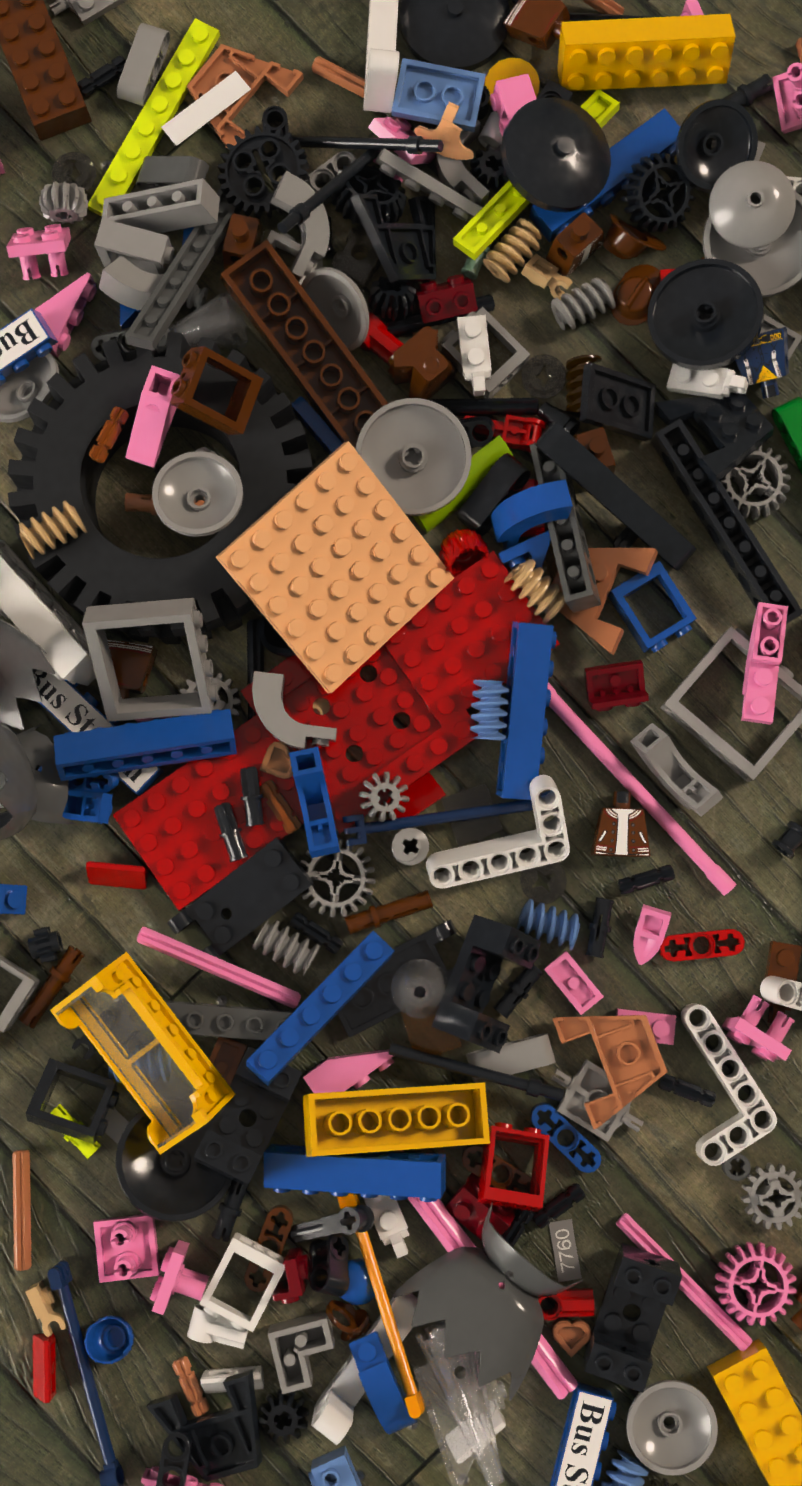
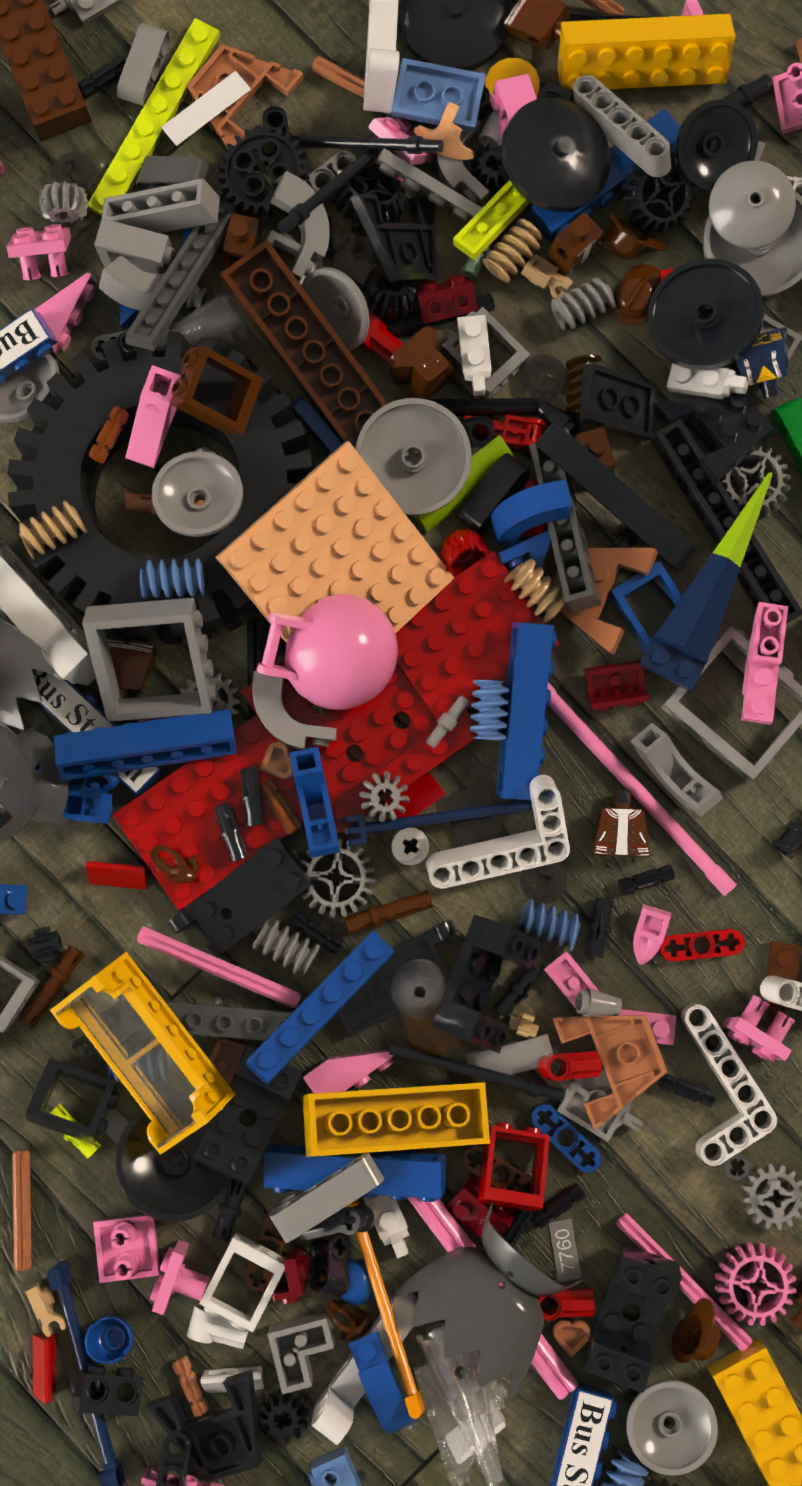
(106, 1399): none -> black brick
(172, 578): none -> medium blue piece
(179, 873): none -> reddish brown piece
(302, 1212): none -> light grey beam
(336, 651): none -> bright pink windscreen
(447, 721): none -> light grey bar
(523, 1024): none -> tan plate
(572, 1065): none -> red piece
(596, 1003): none -> light grey cone
(624, 126): none -> light grey beam
(689, 631): none -> dark blue plate
(696, 1334): none -> reddish brown piece

